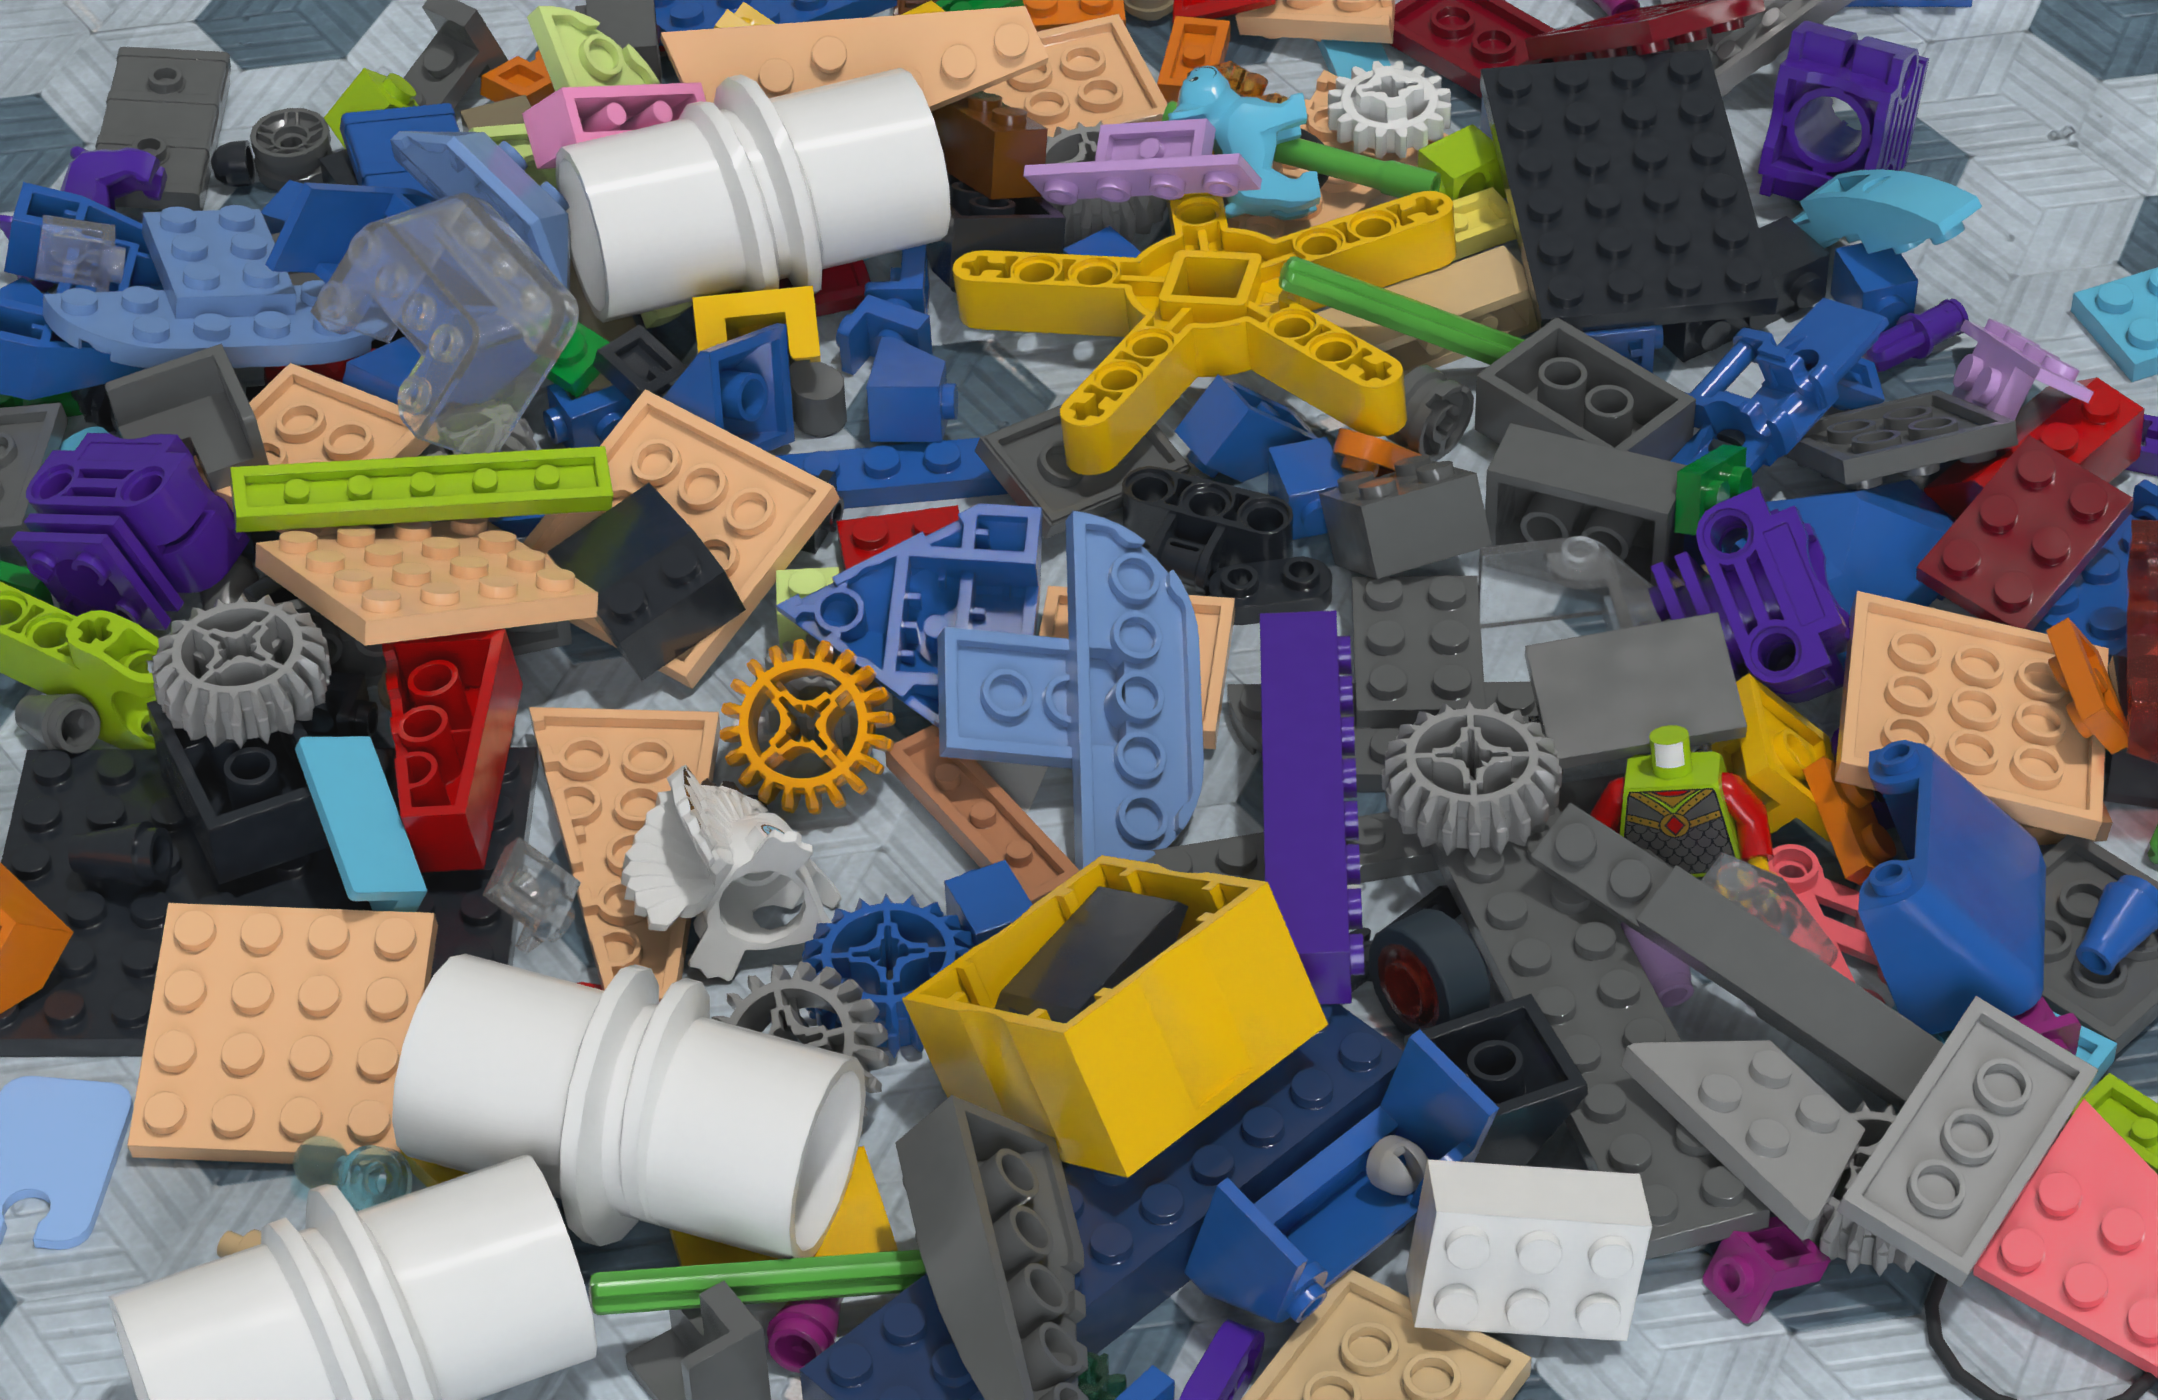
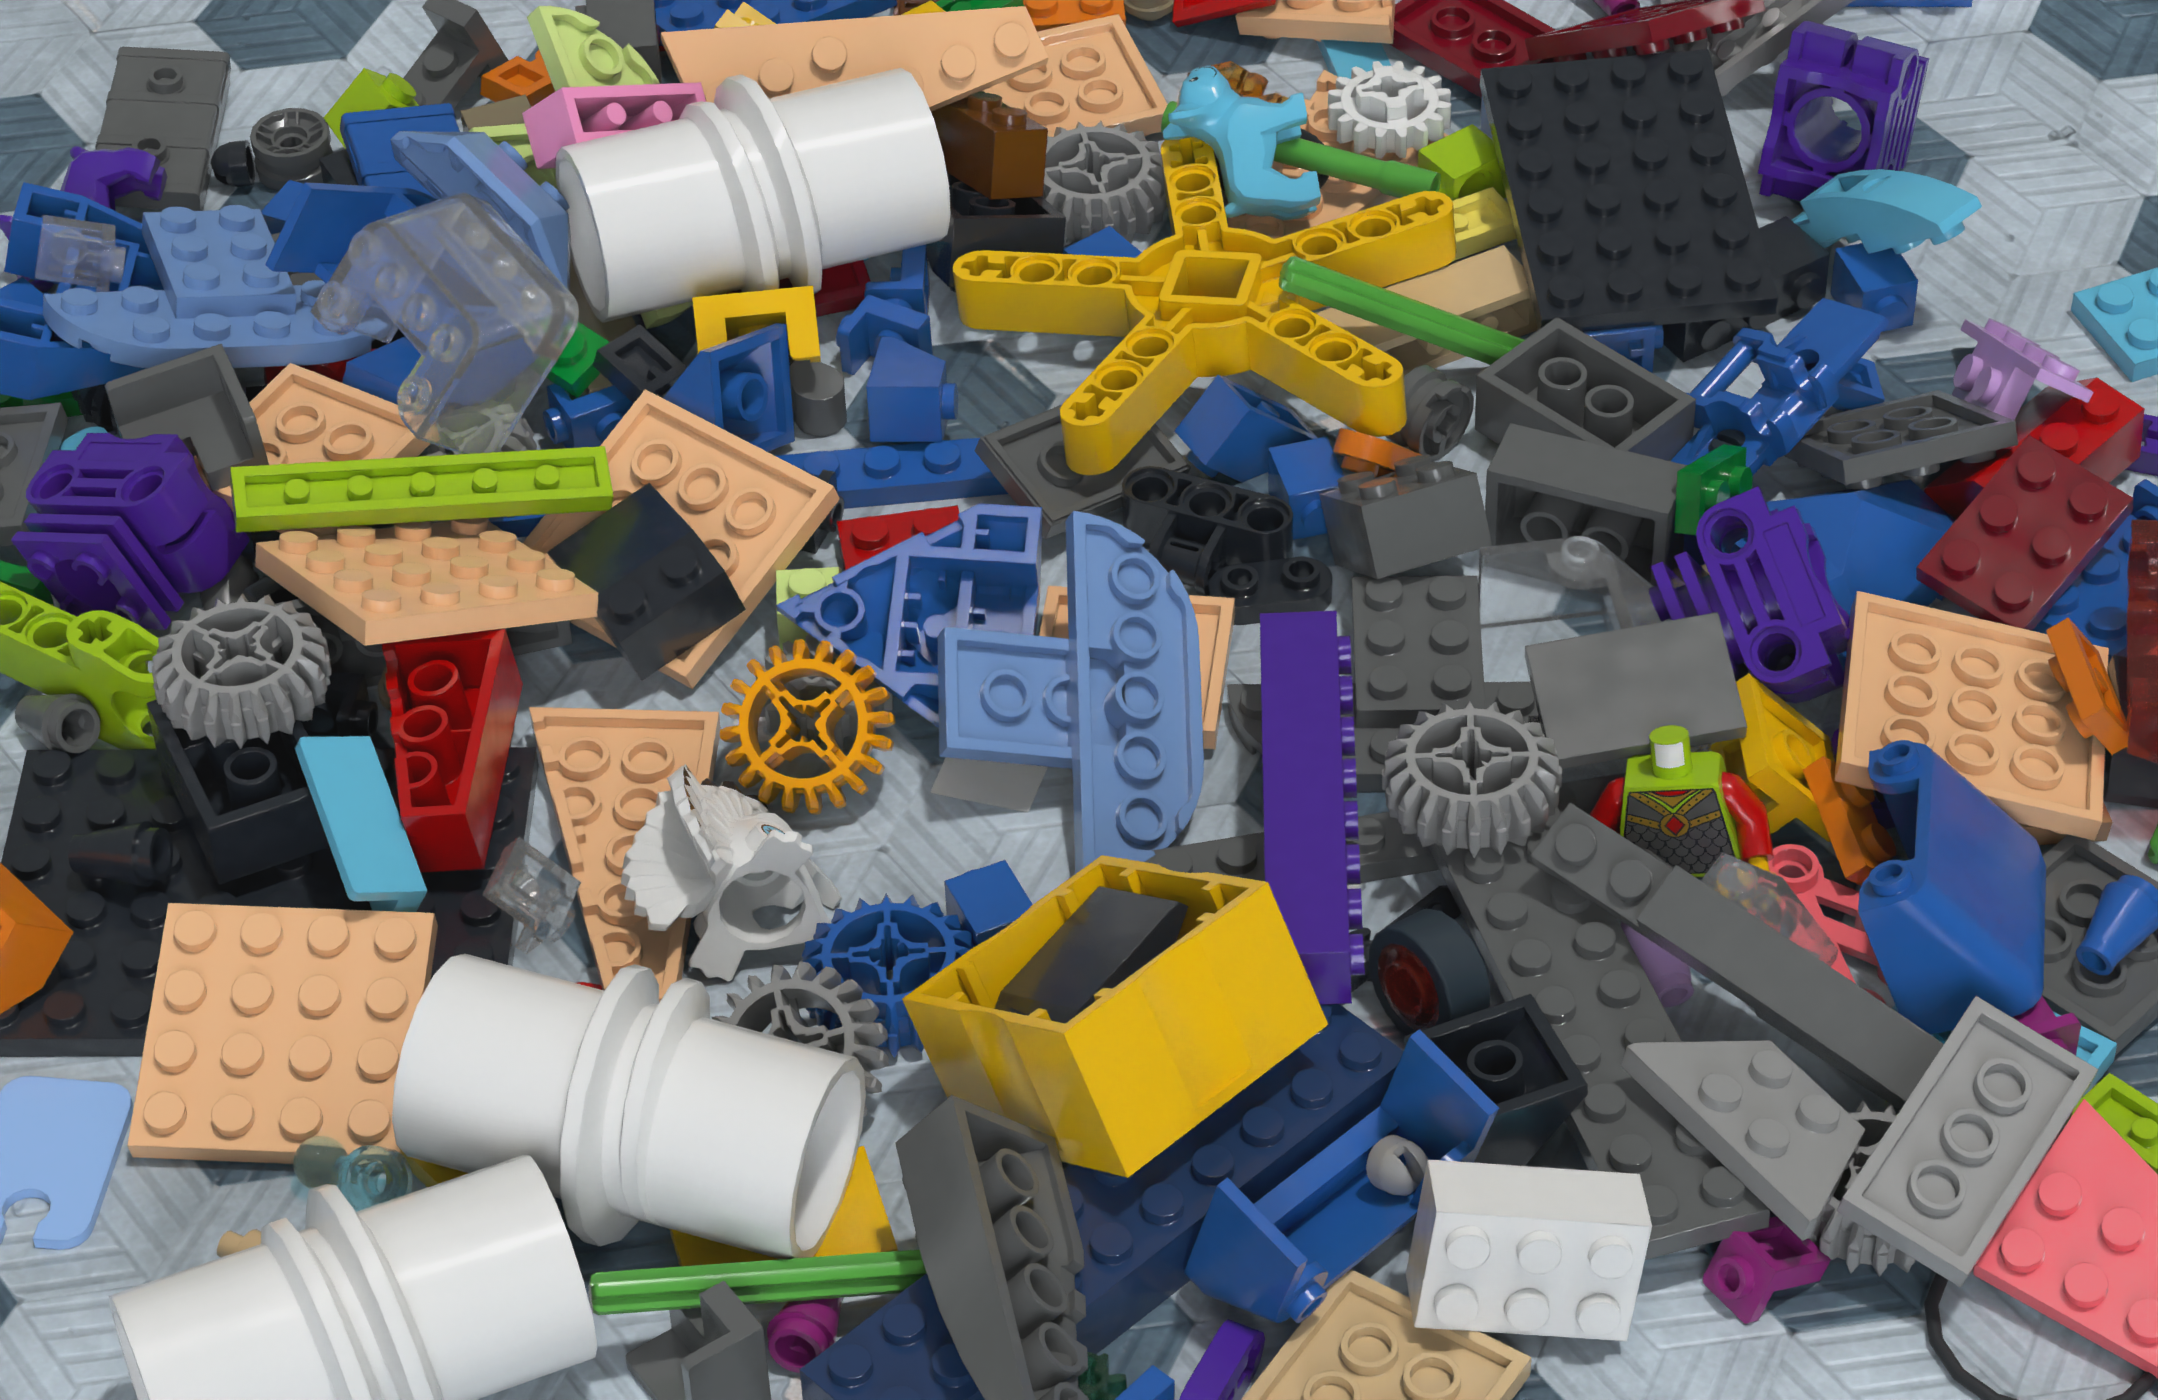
(978, 813): nougat plate -> none
(1147, 161): lavender bracket -> none
(1191, 45): orange plate -> none
(1917, 334): dark purple axle -> none

